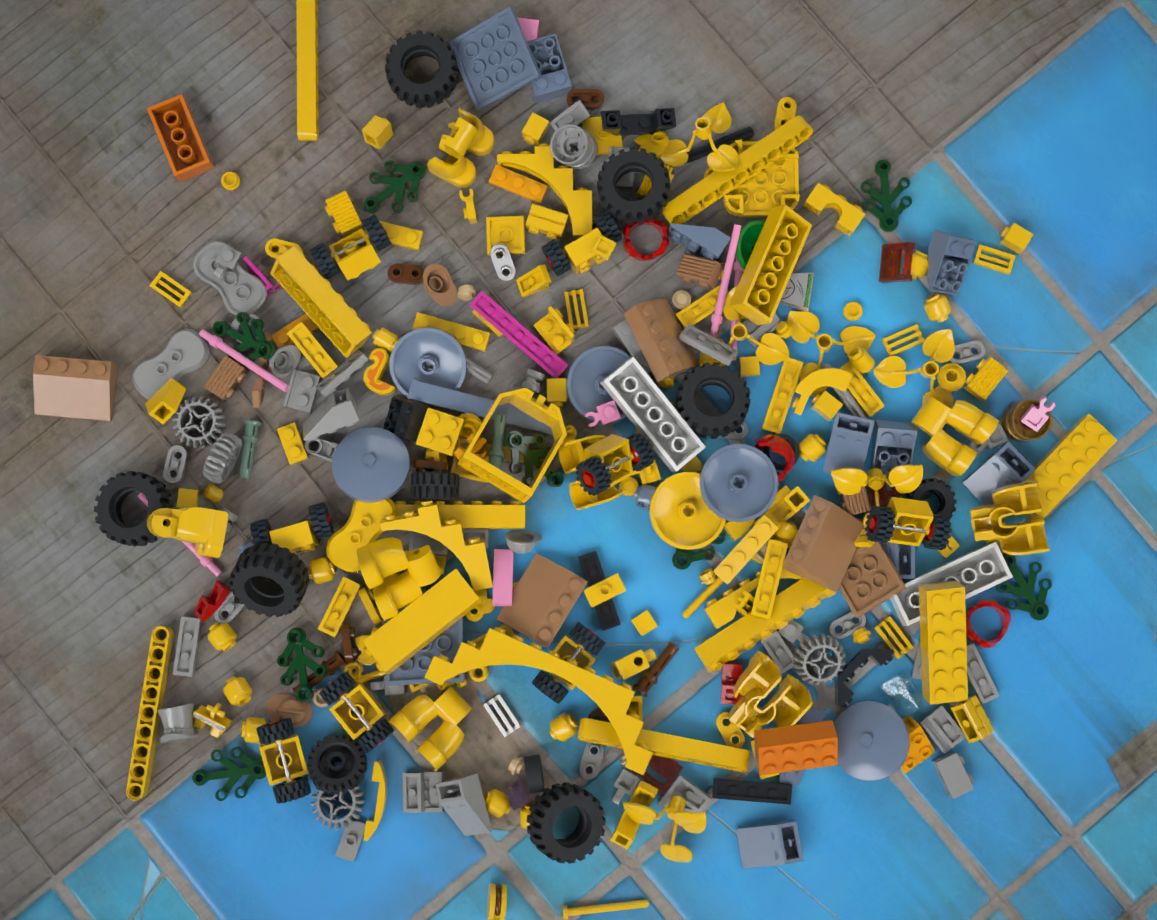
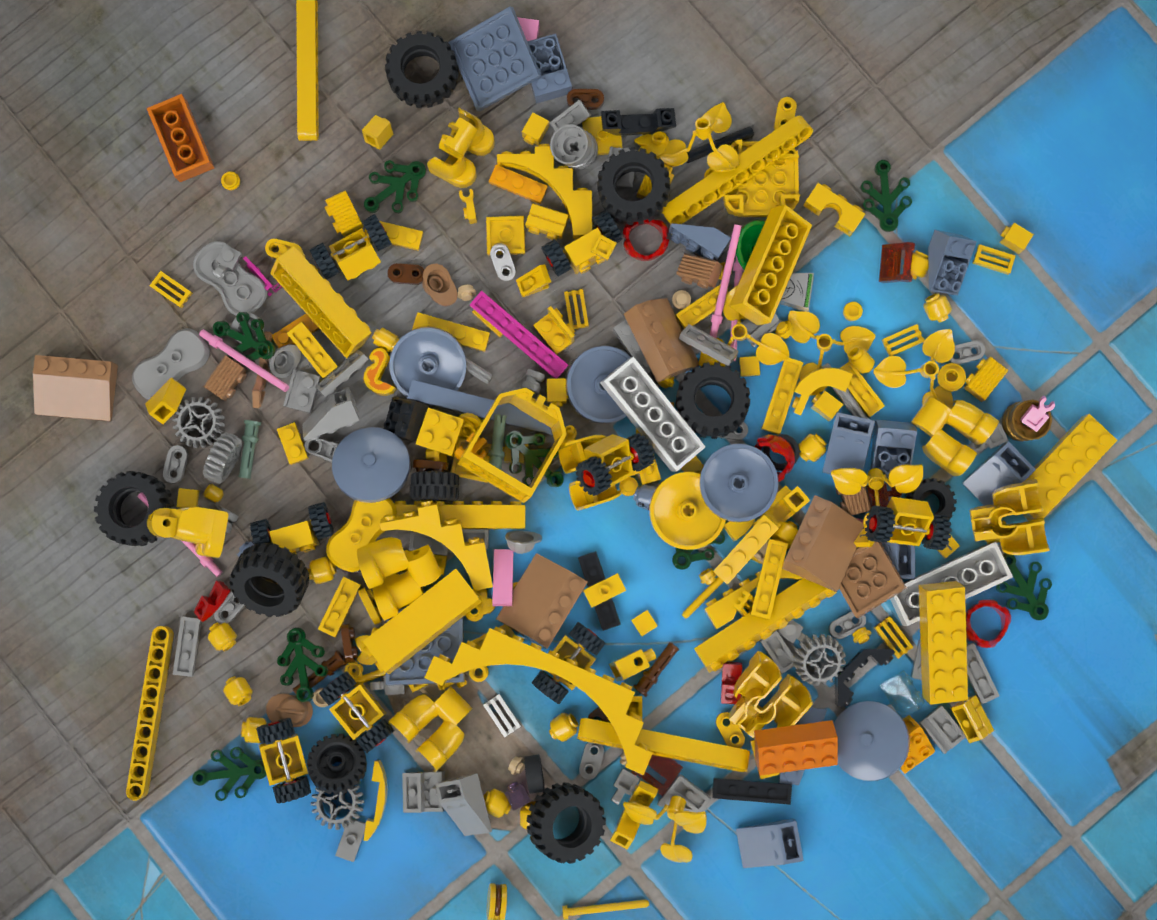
(177, 723): light grey hat -> none
(212, 716): yellow hips -> none
(605, 413): bright pink plate -> none
(953, 775): light grey brick -> none

